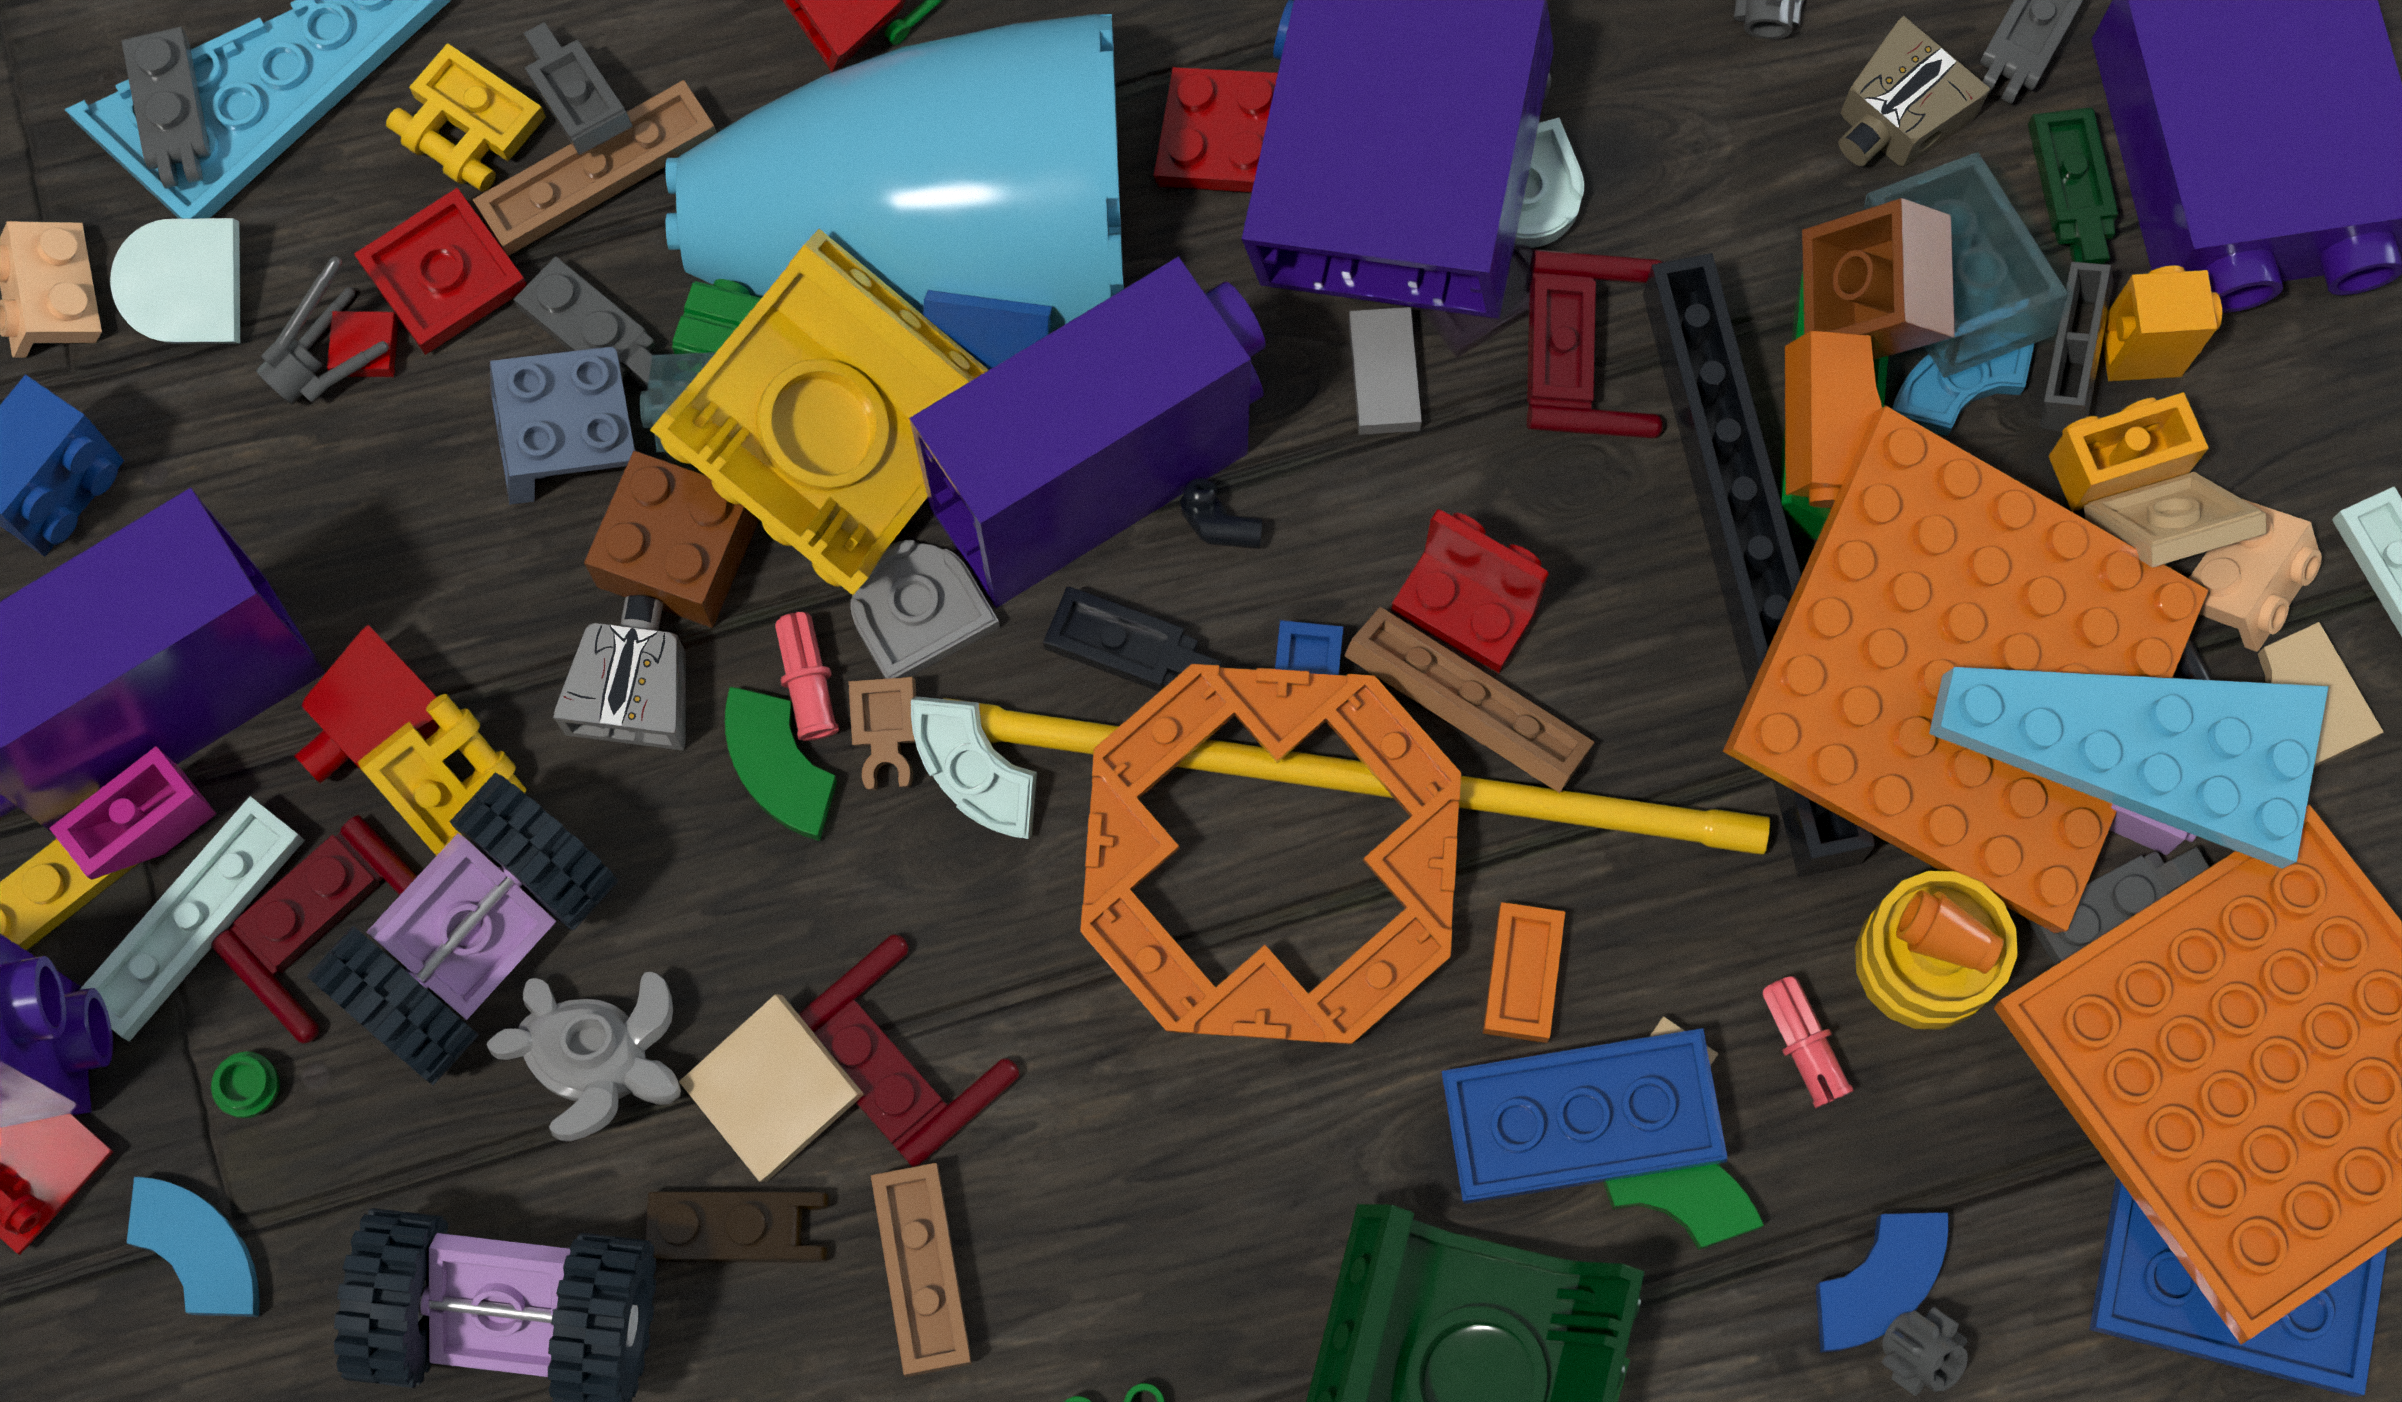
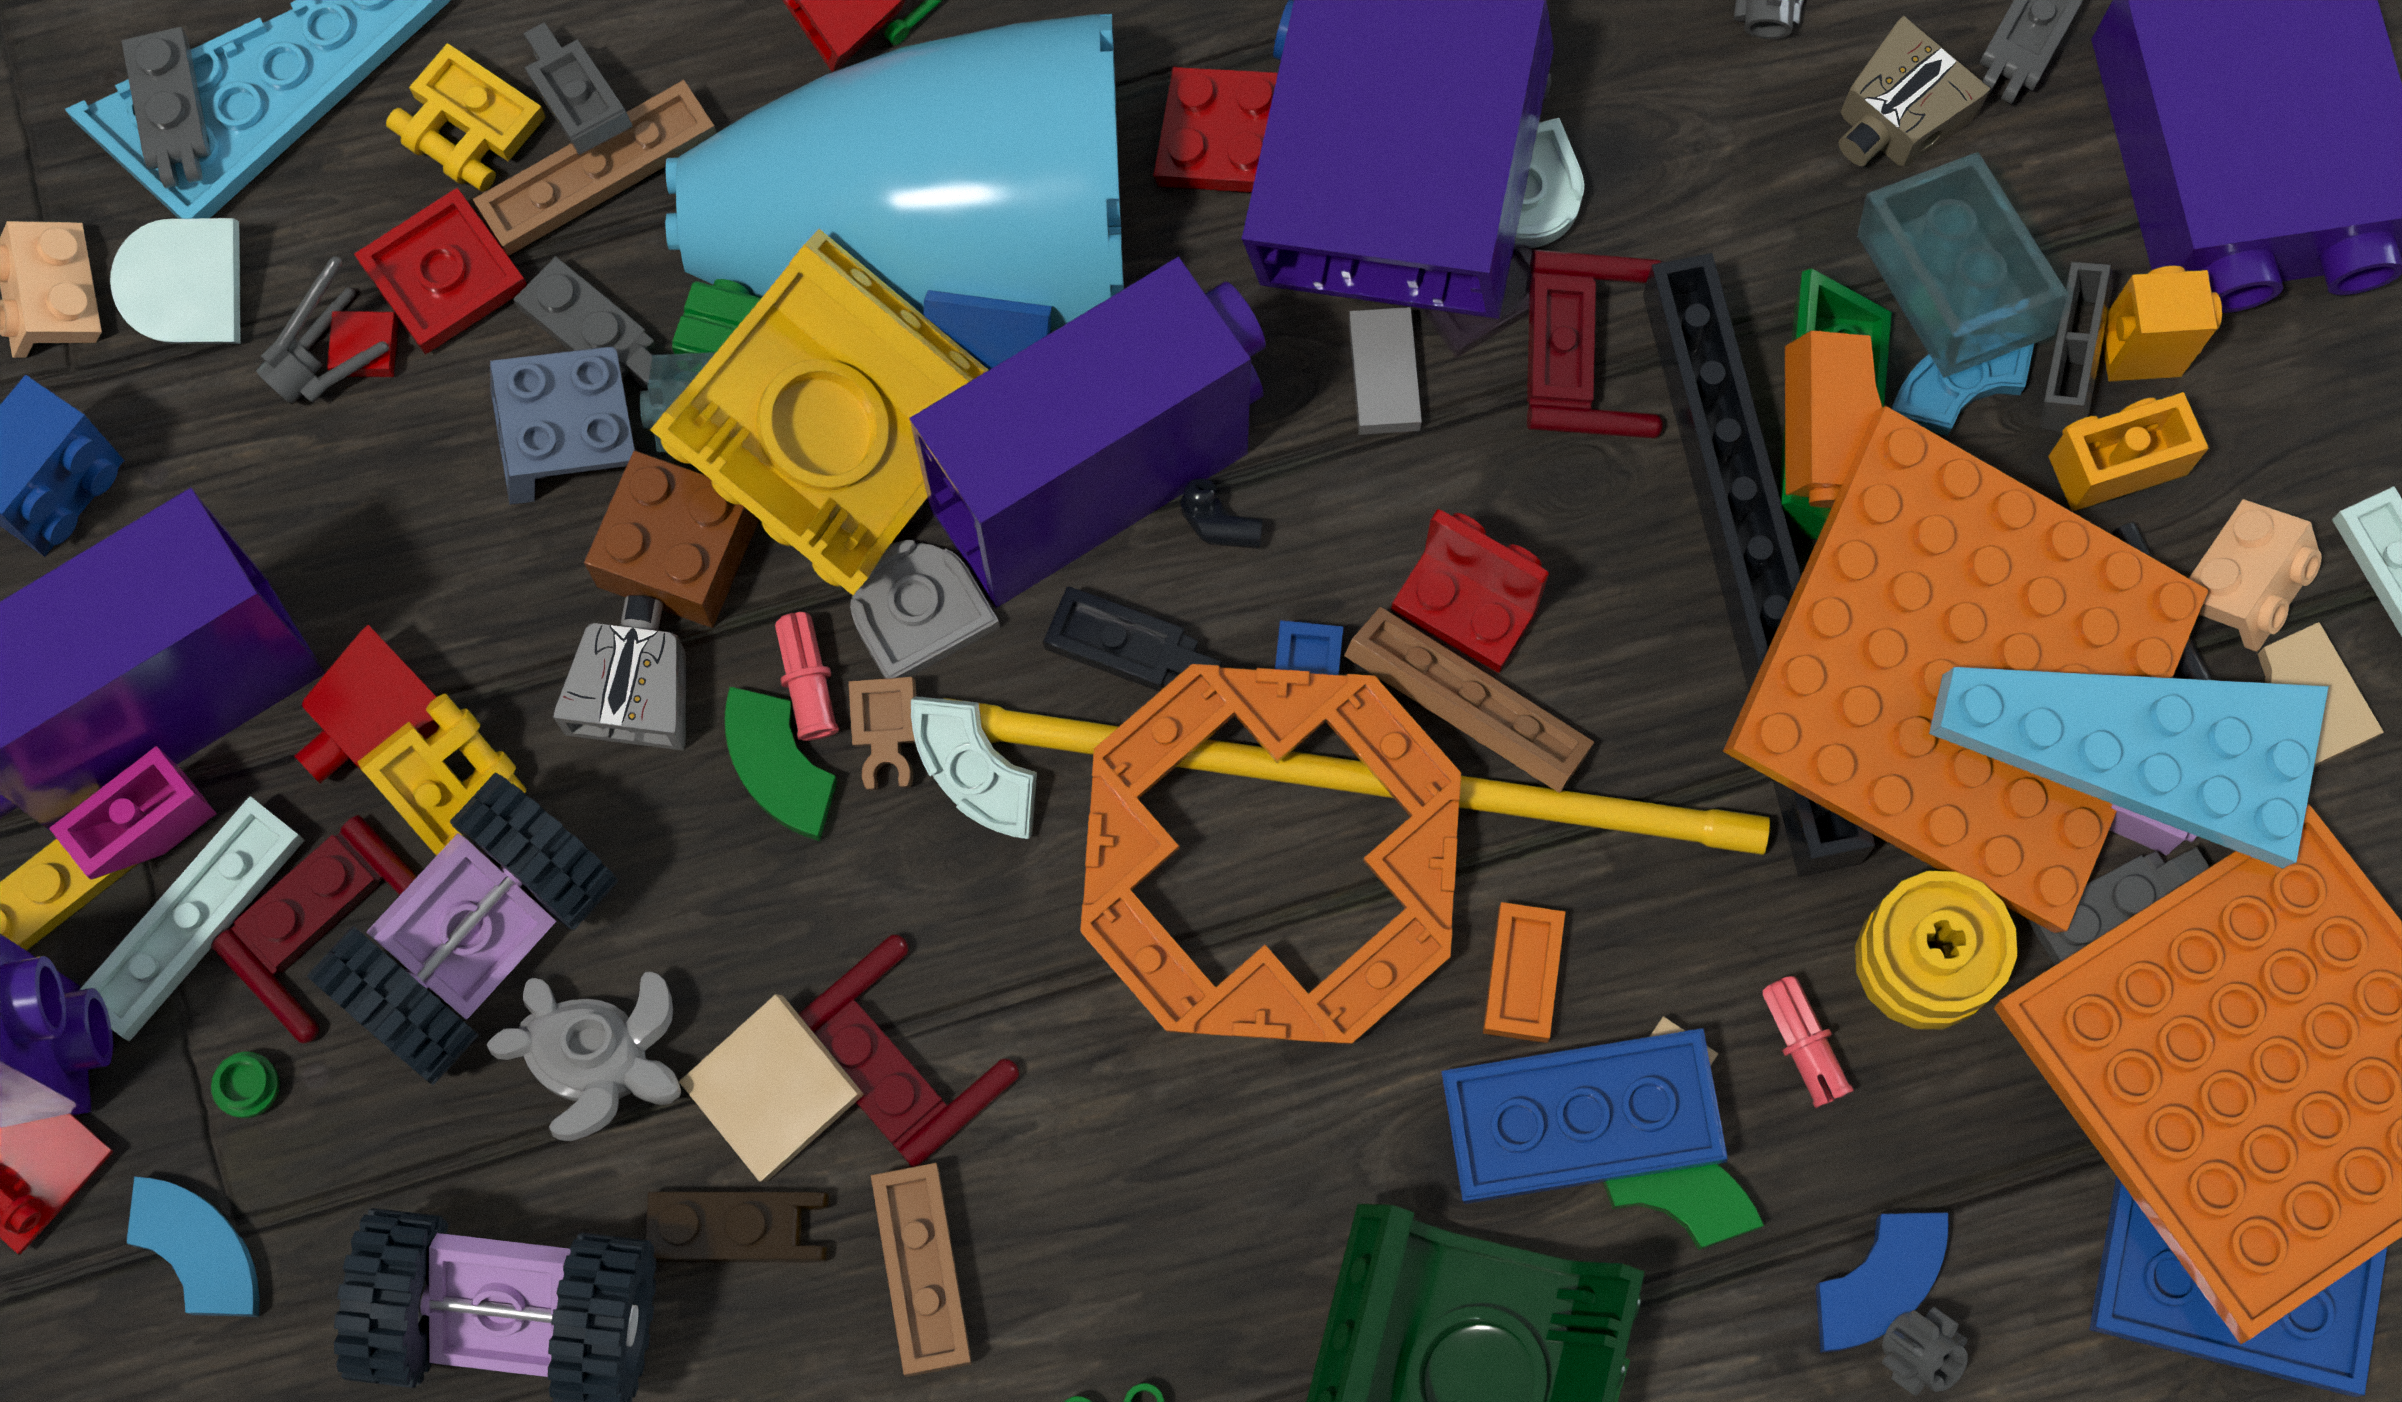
(1881, 276): dark orange brick -> none
(1947, 932): orange cone -> none
(2075, 181): dark green hinge -> none
(2176, 518): tan tile -> none

